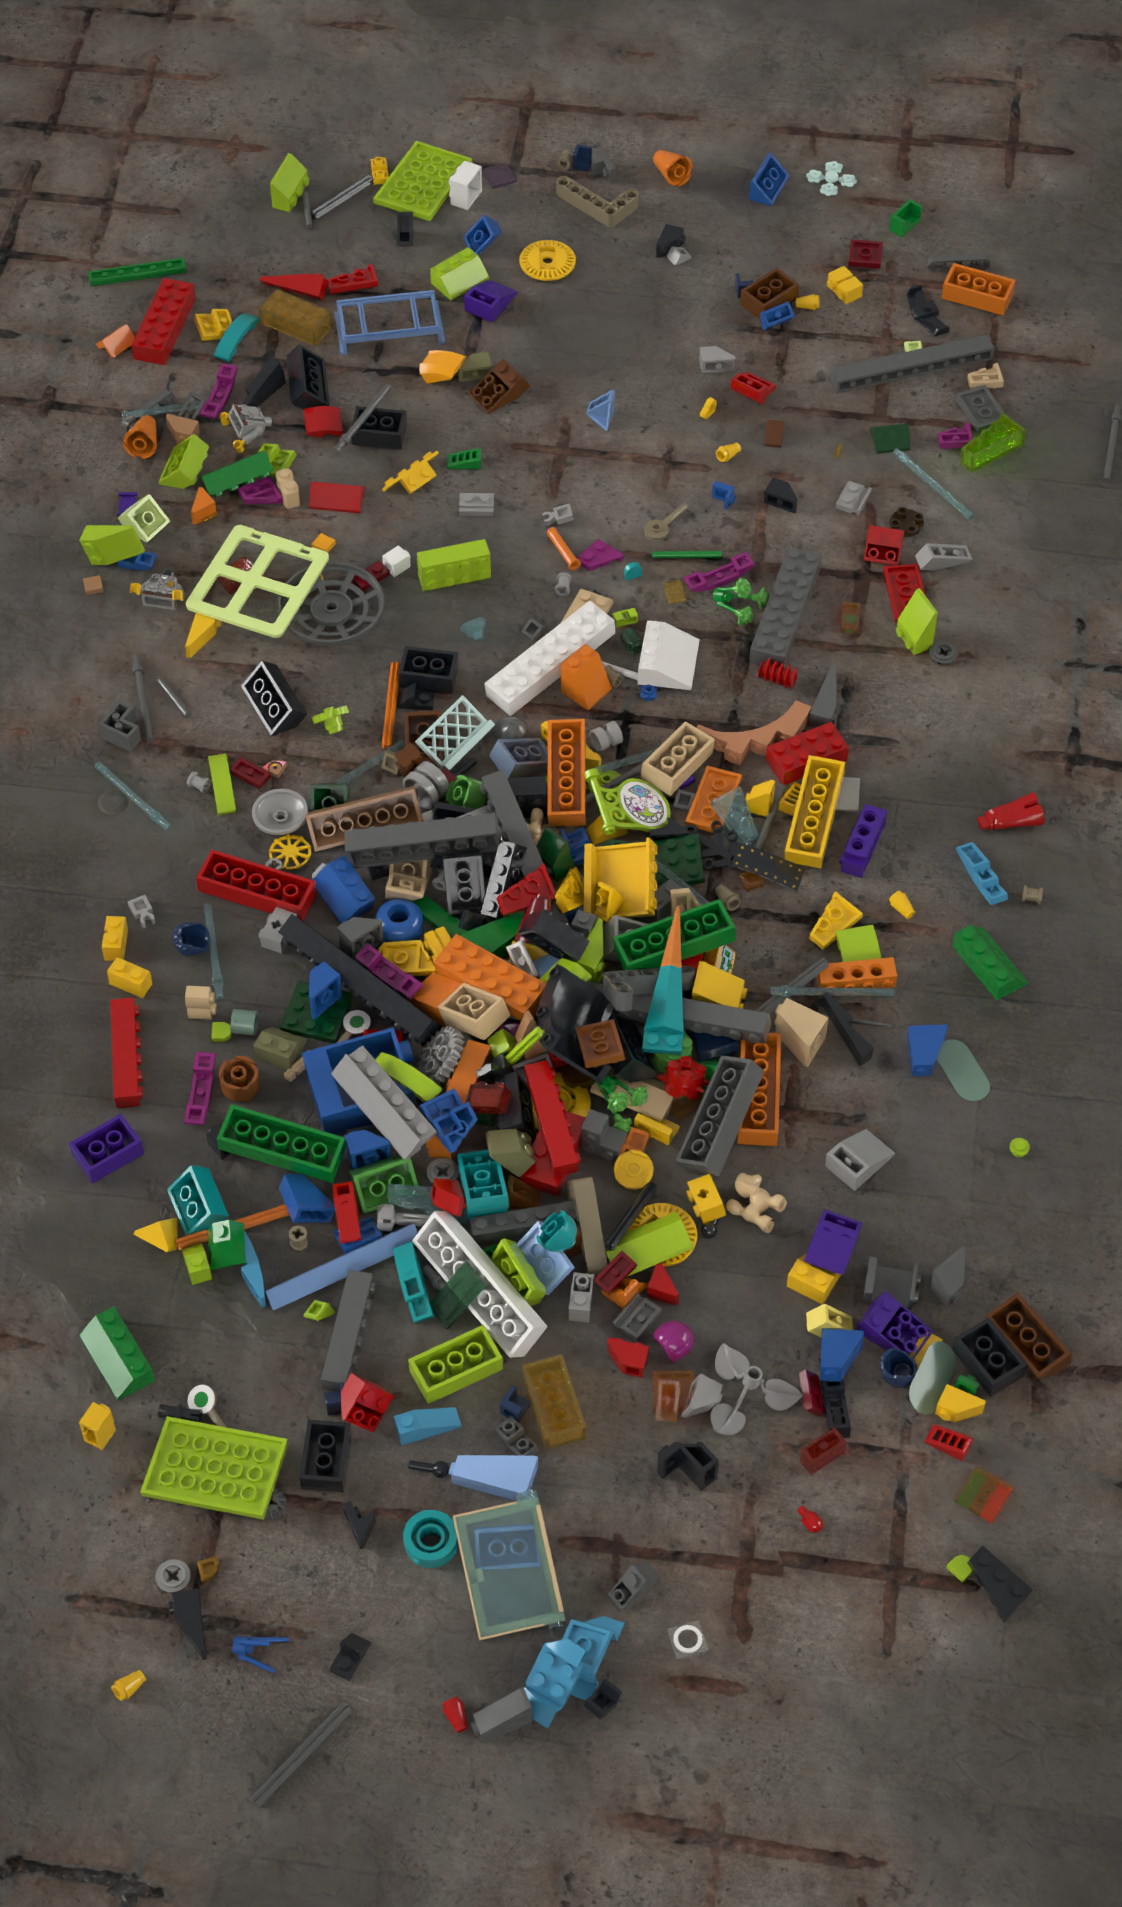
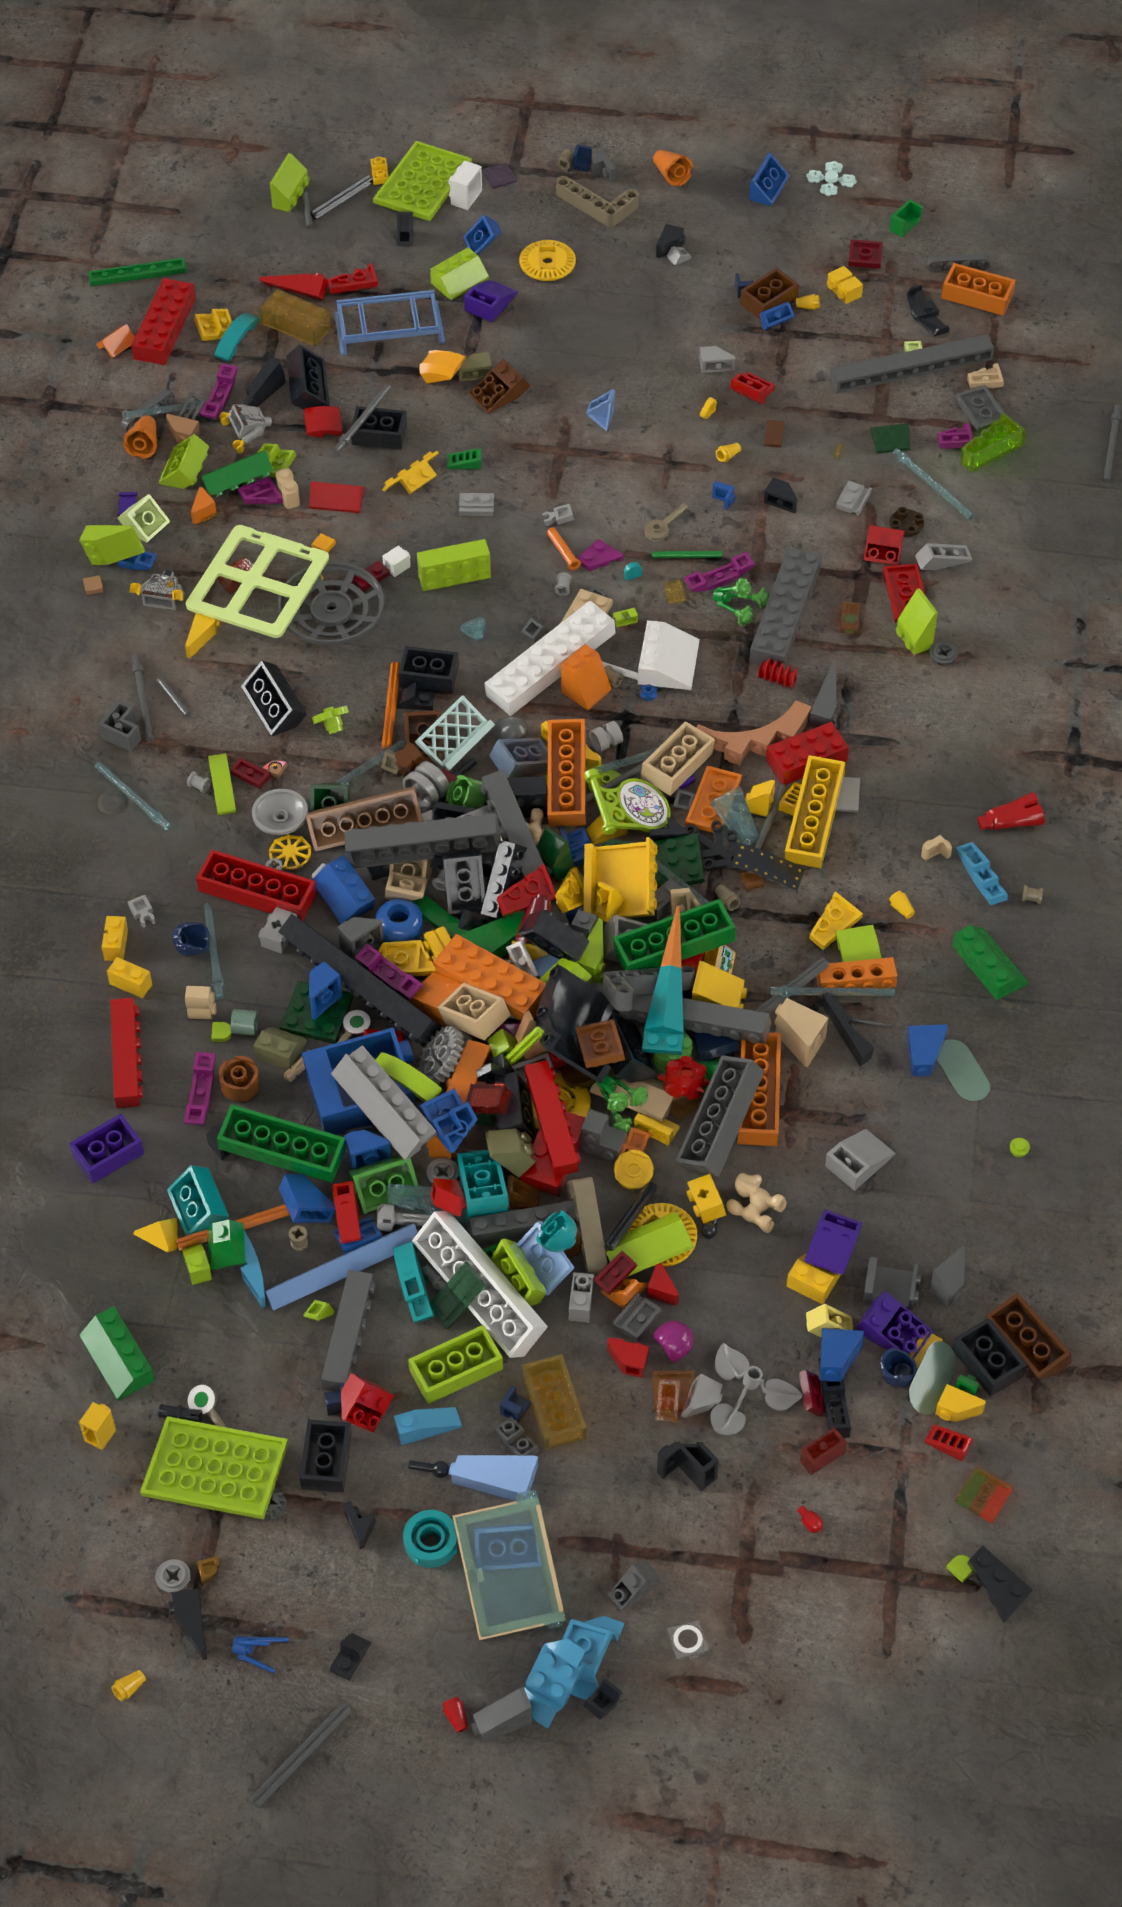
(631, 640): clear green brick -> none
(863, 840): dark purple brick -> none
(936, 846): none -> tan bracket

